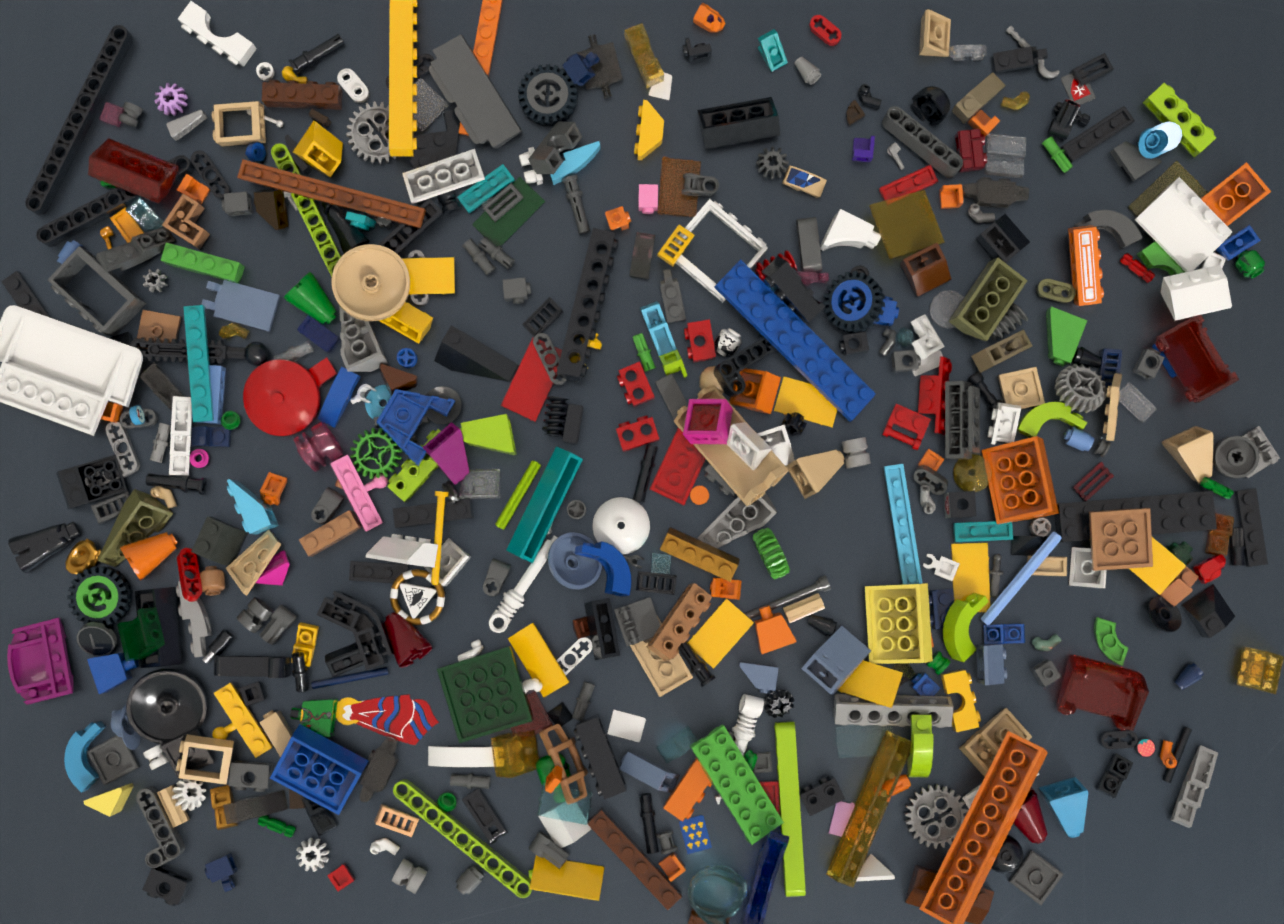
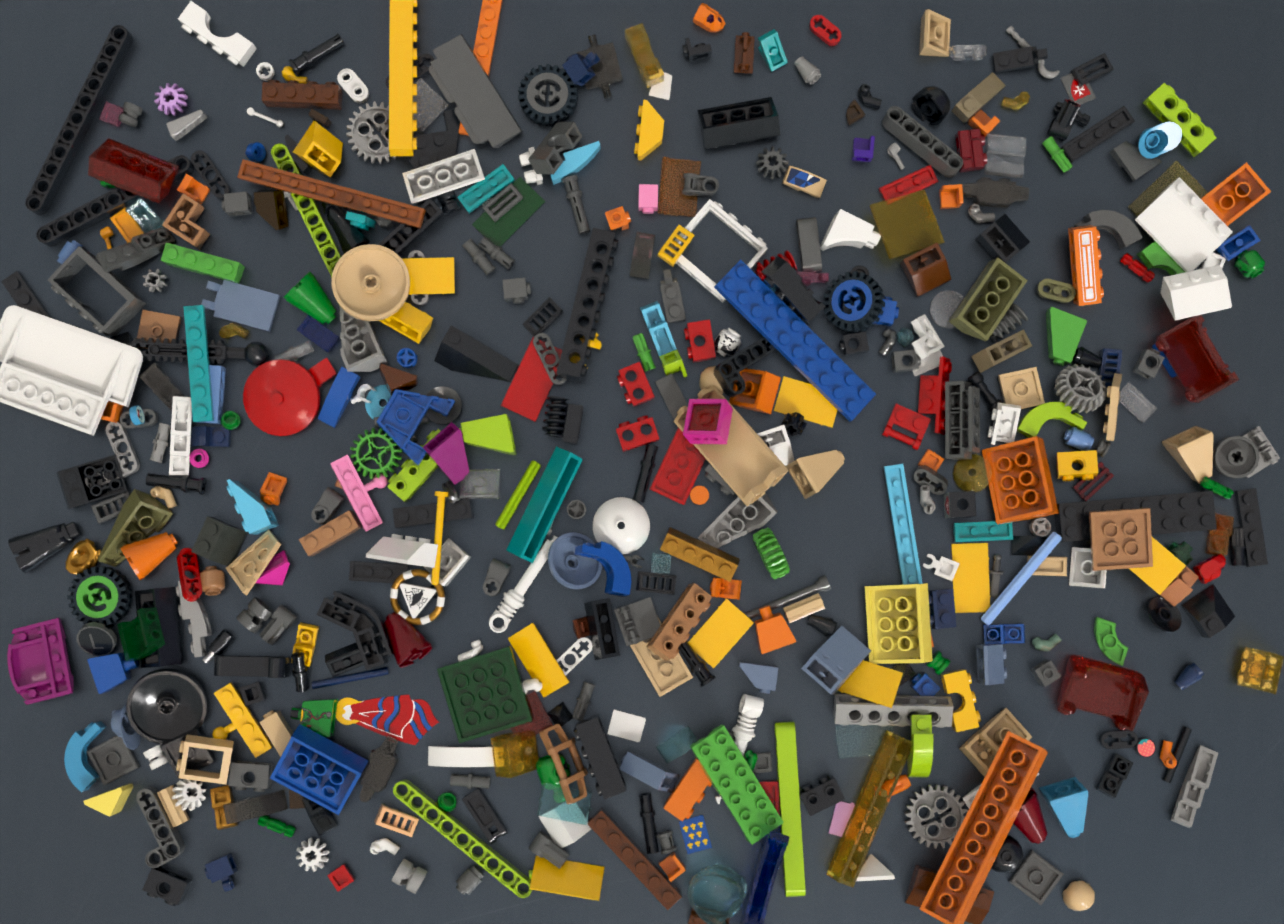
(258, 124): tan window -> none
(320, 445): clear pink wheel -> none
(553, 779): orange tile -> none
(744, 53): none -> reddish brown hinge
(747, 444): white slope -> none
(772, 701): black gear -> none
(856, 452): light grey wheel -> none
(957, 626): lime arch -> none
(1079, 896): none -> tan hair
(1087, 459): none -> yellow brick

